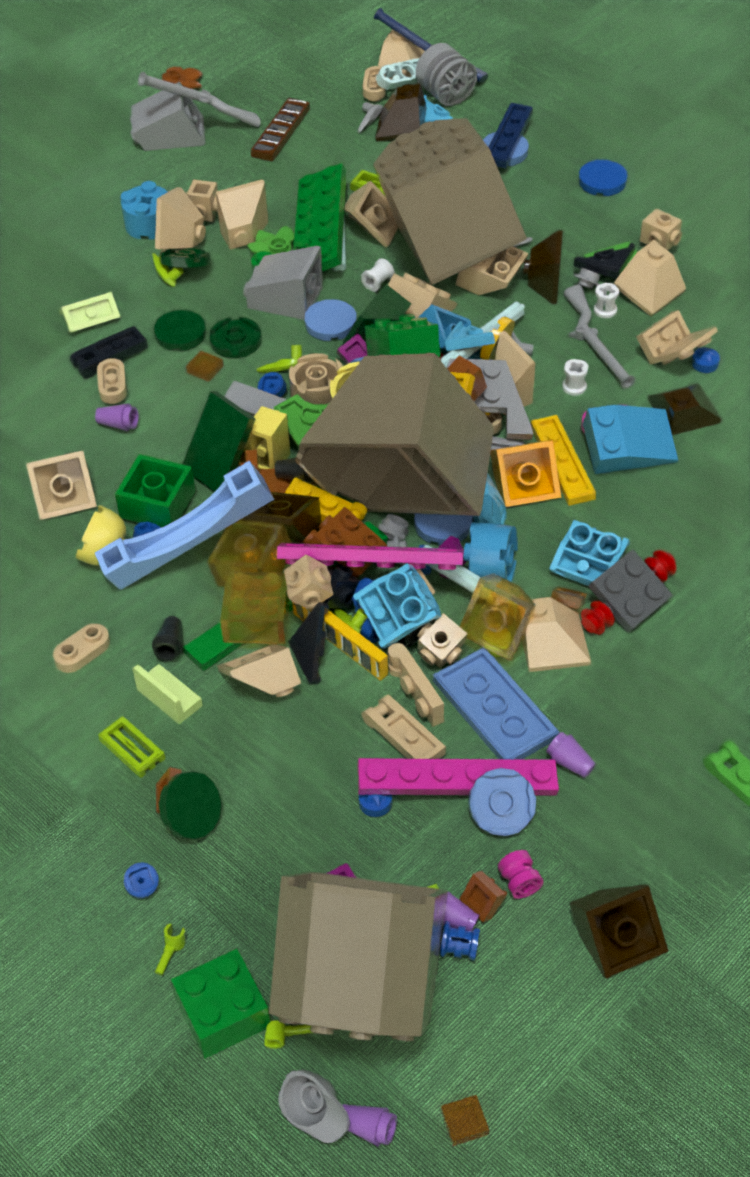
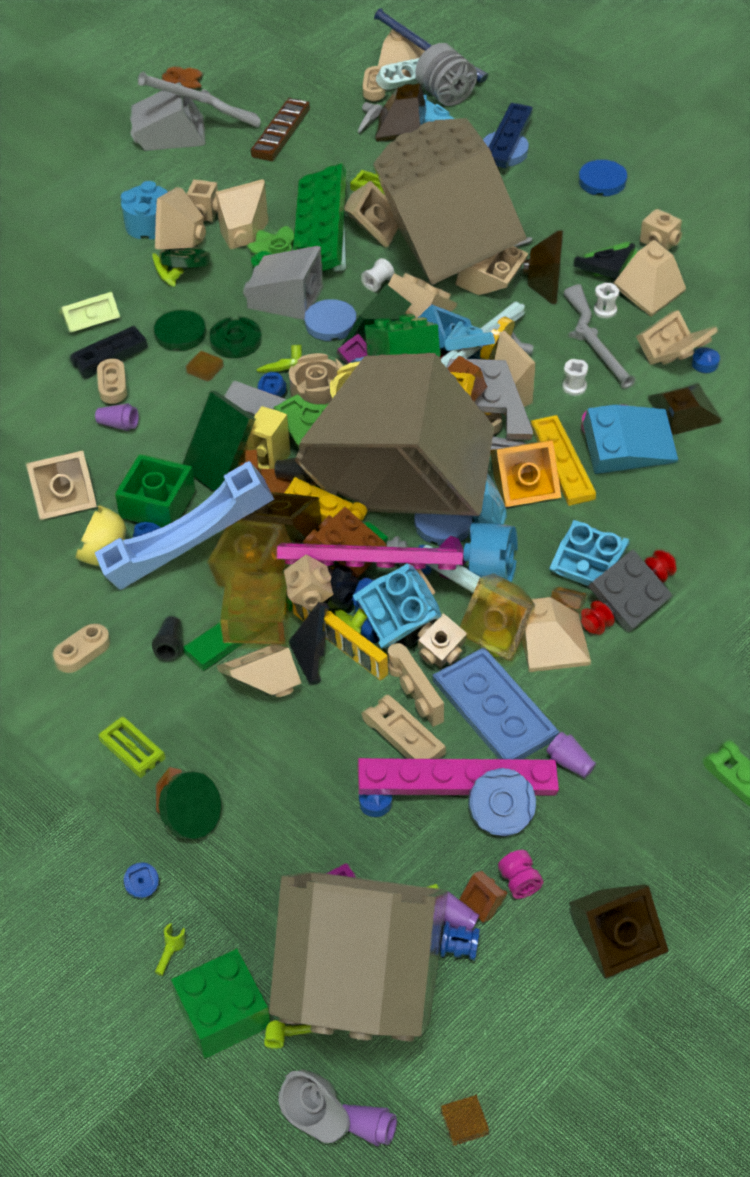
(167, 692): yellowish green panel -> none
(394, 526): light grey plate -> none
(587, 278): light grey plate -> none

